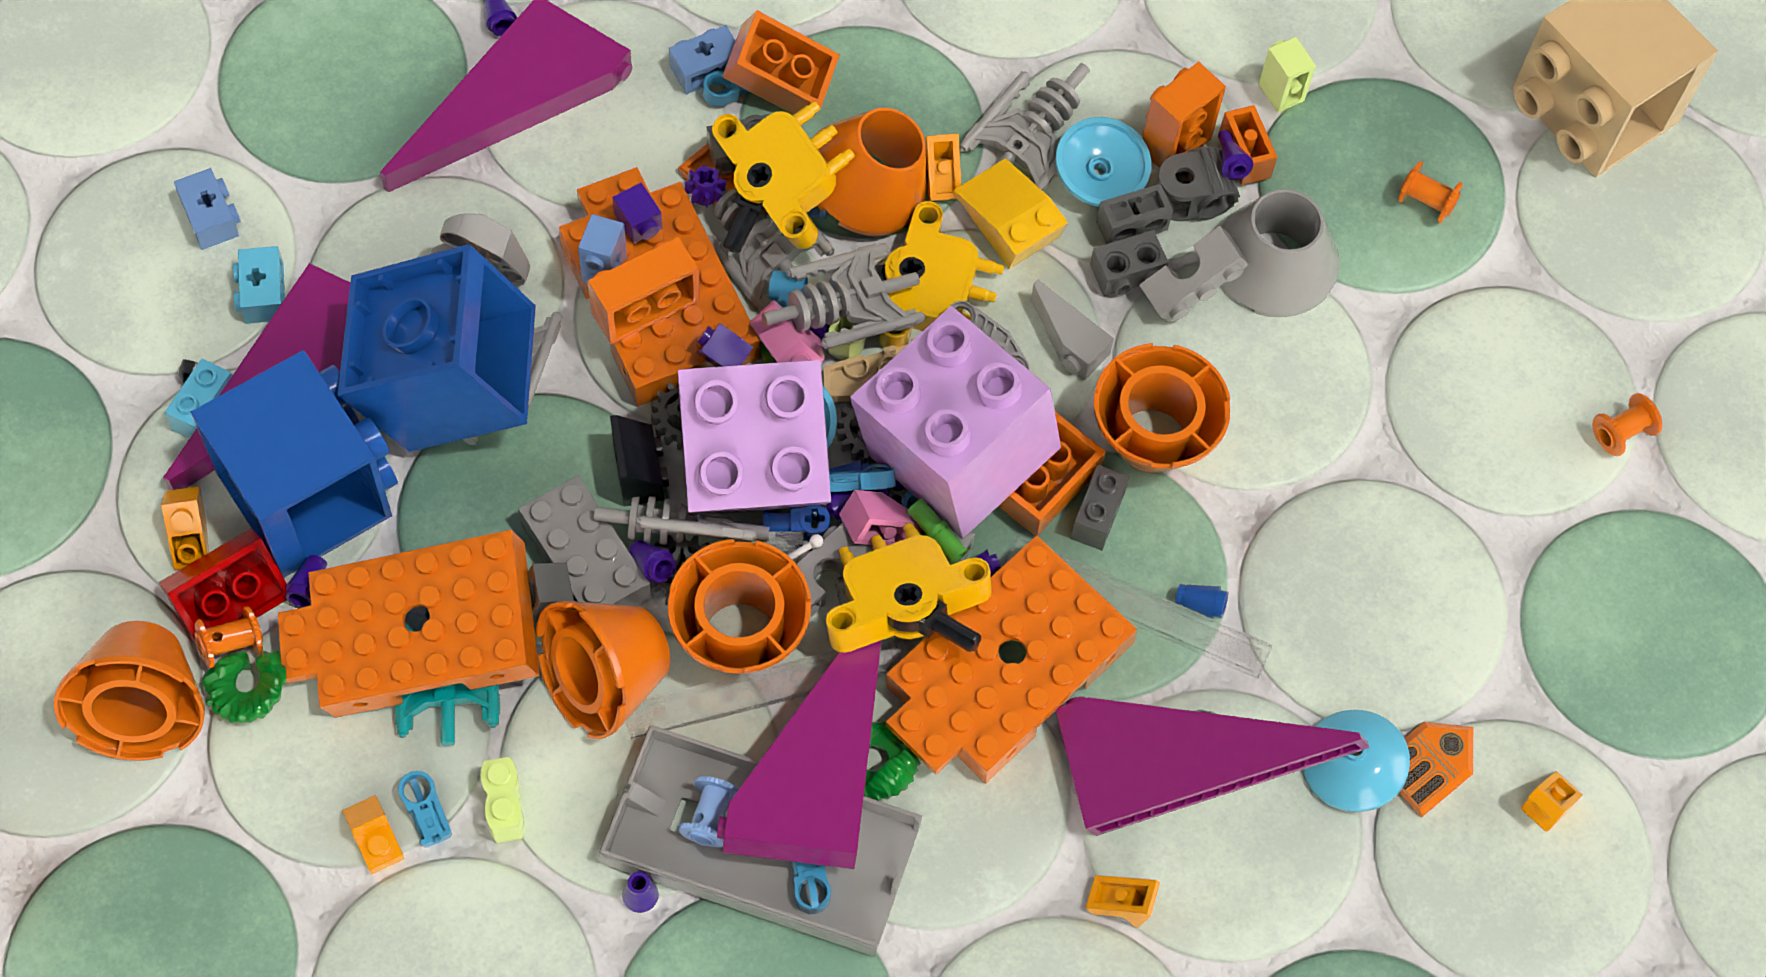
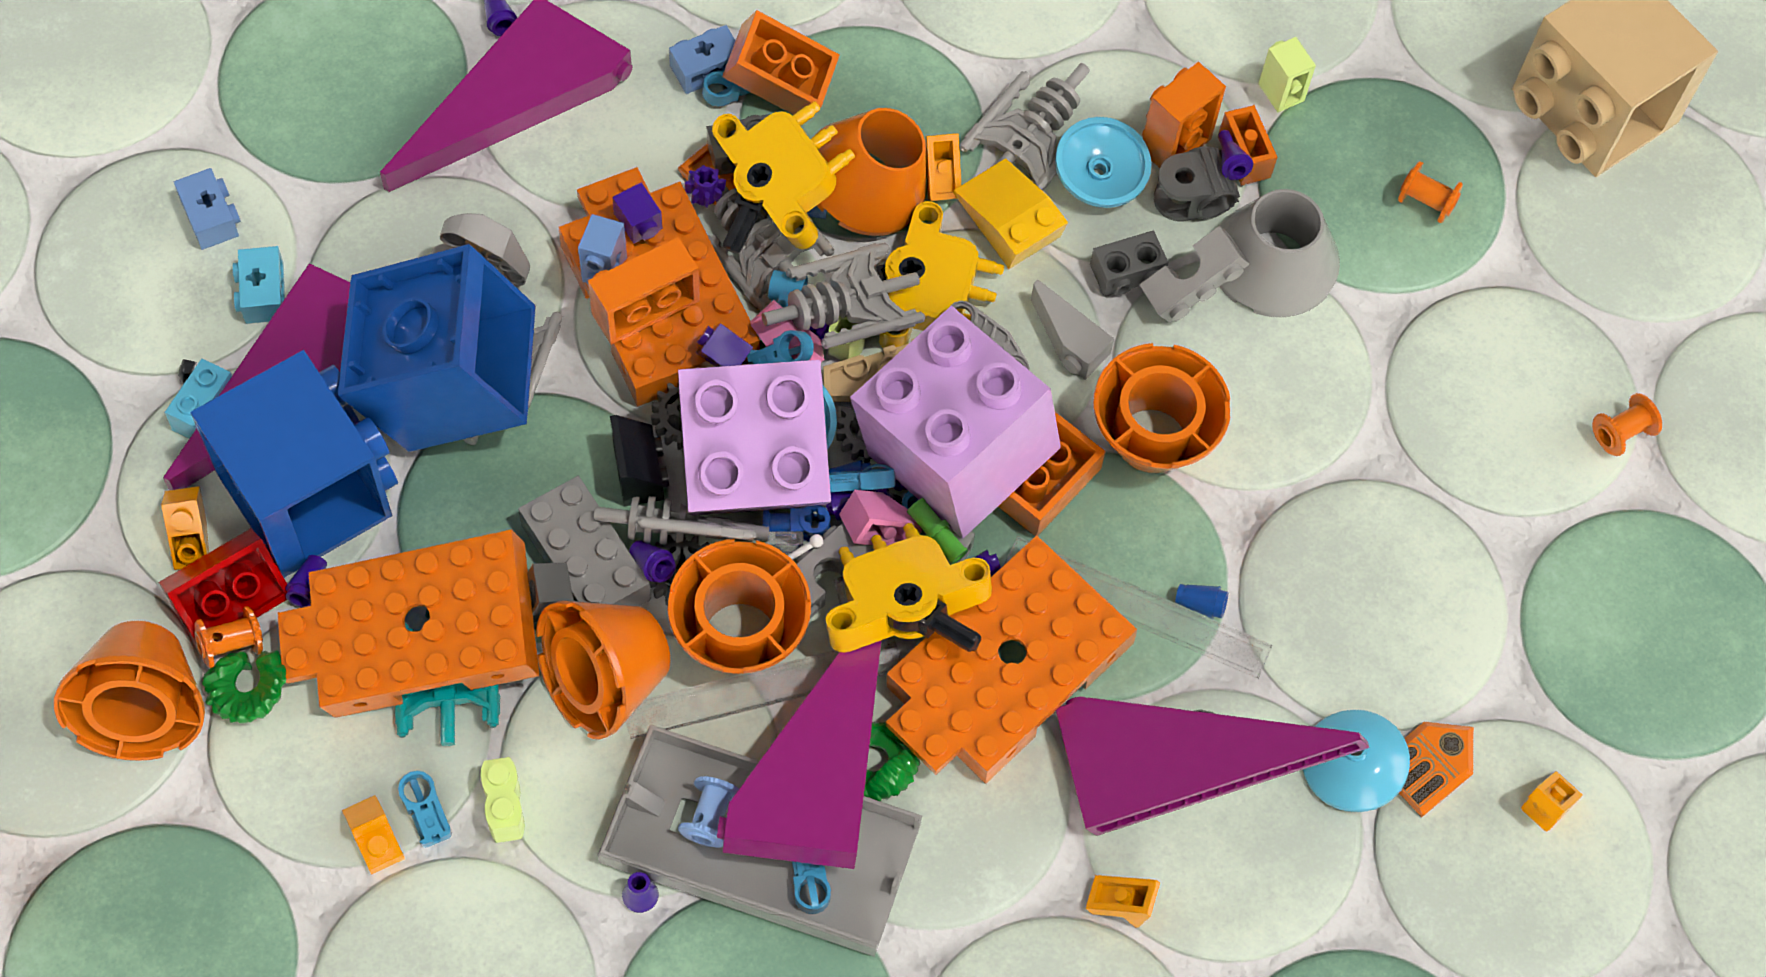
(780, 349): none -> dark azure piece
(1099, 507): dark grey brick -> none
(1134, 214): dark grey brick -> none

